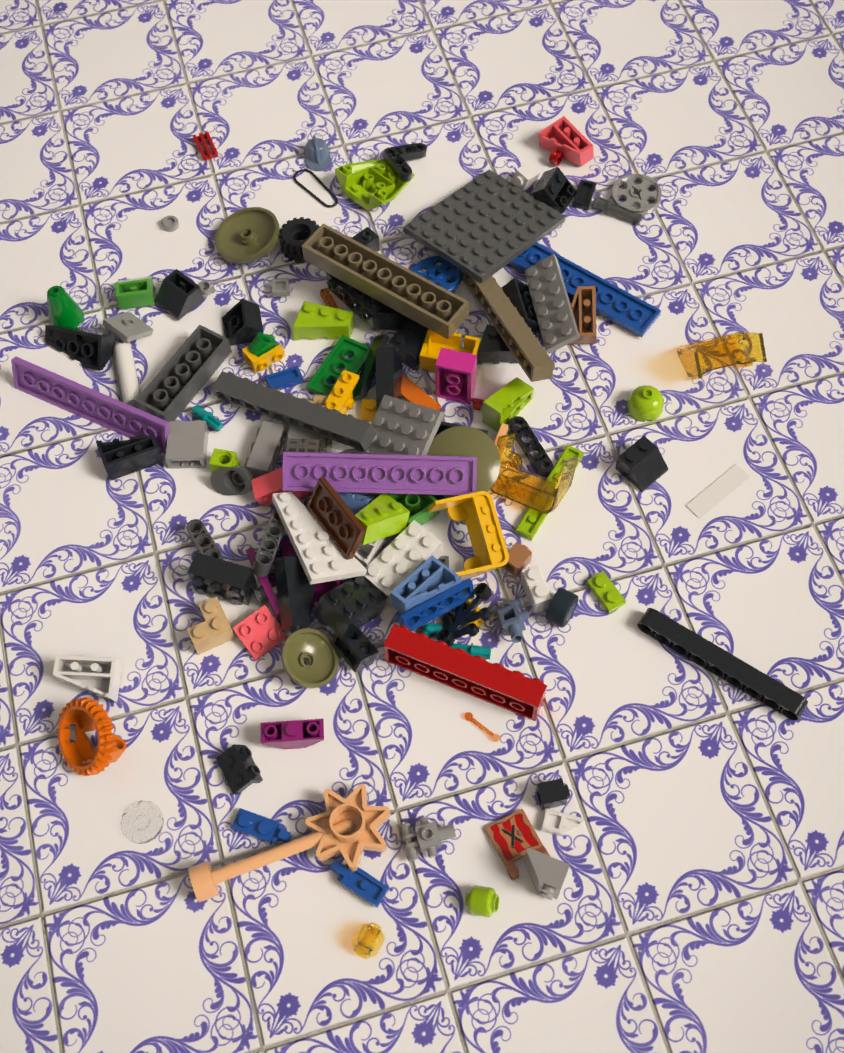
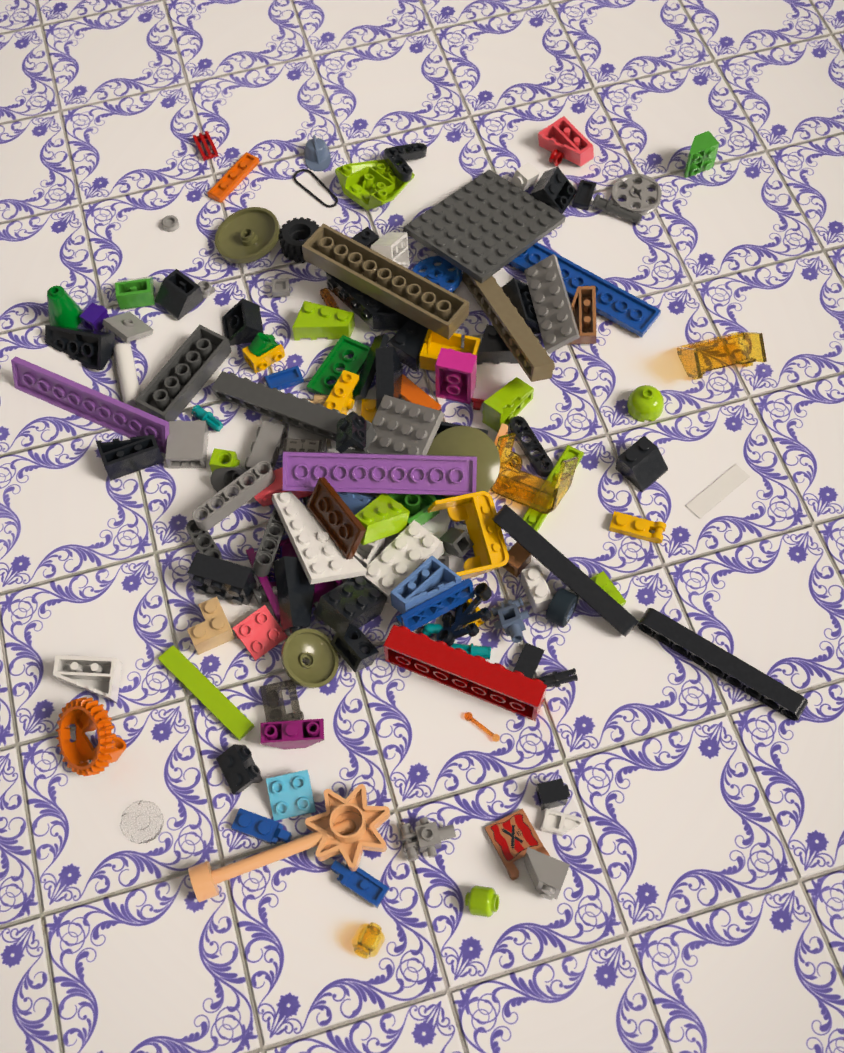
(93, 317): none -> dark purple brick
(206, 692): none -> lime tile
(233, 177): none -> orange tile
(237, 487): none -> light grey beam
(274, 702): none -> clear smoke plate
(290, 795): none -> medium azure hinge
(351, 431): none -> black bracket
(393, 246): none -> white wedge
(456, 542): none -> dark grey brick
(529, 660): none -> black tile
(556, 679): none -> black pin
(565, 570): none -> black beam
(637, 527): none -> yellow plate
(702, 154): none -> bright green slope

